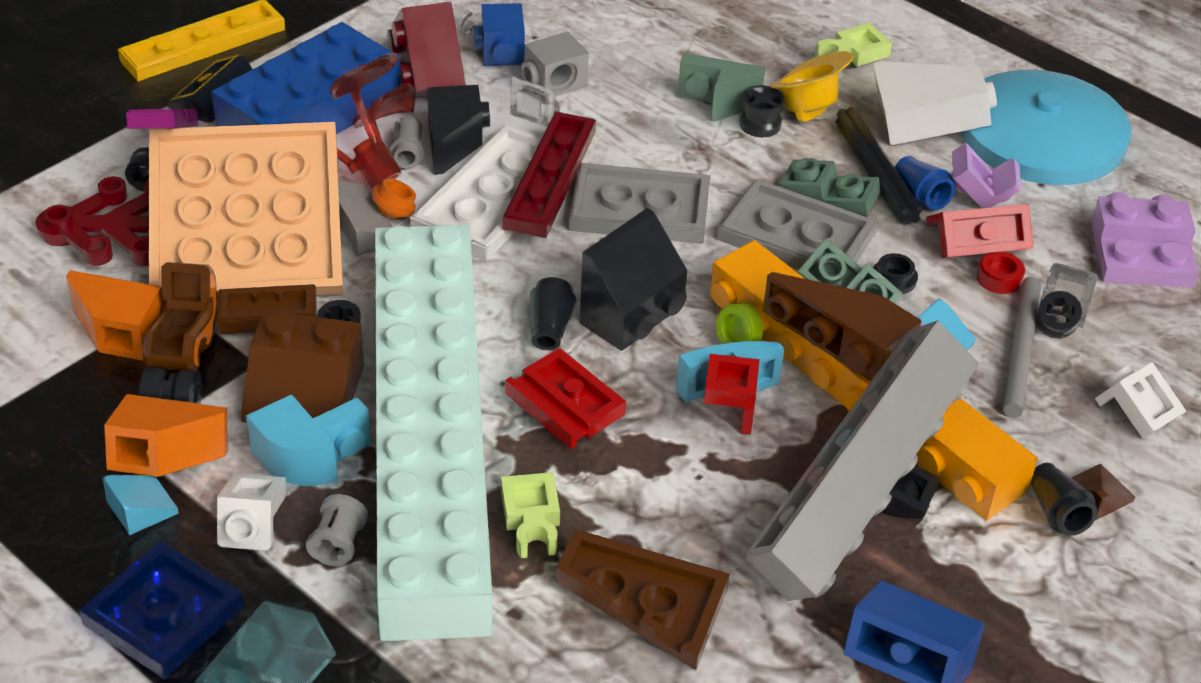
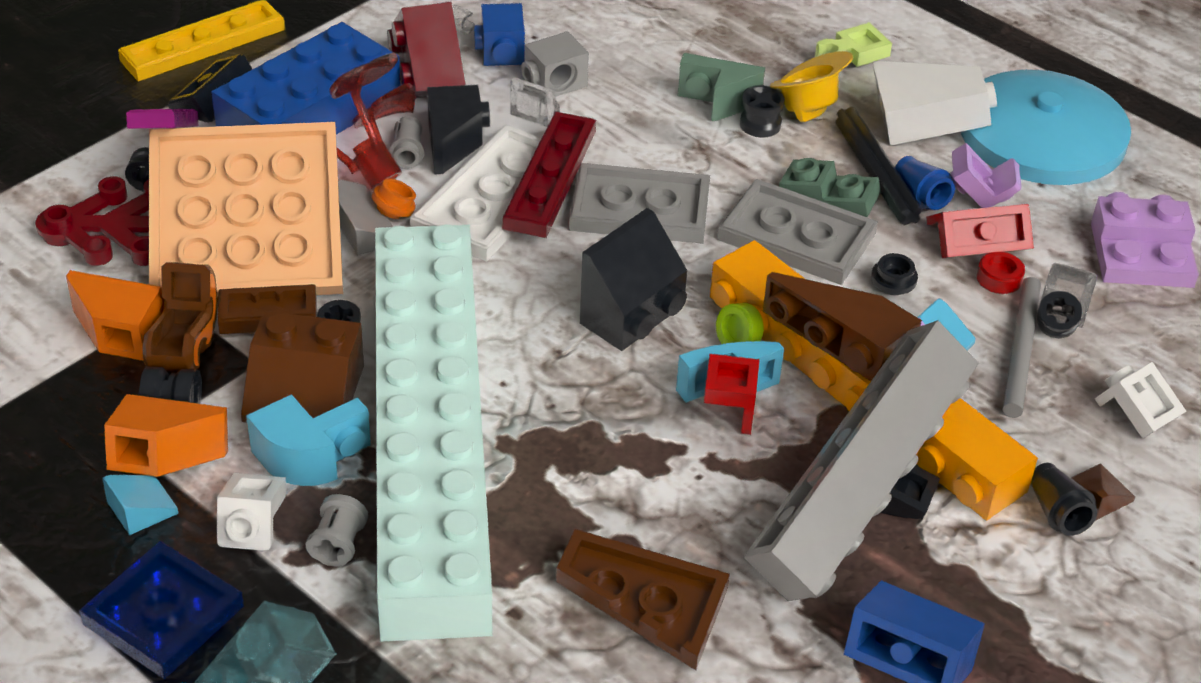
(531, 509): yellowish green plate -> none
(551, 310): black cone -> none
(565, 397): red plate -> none
(834, 267): sand green slope -> none

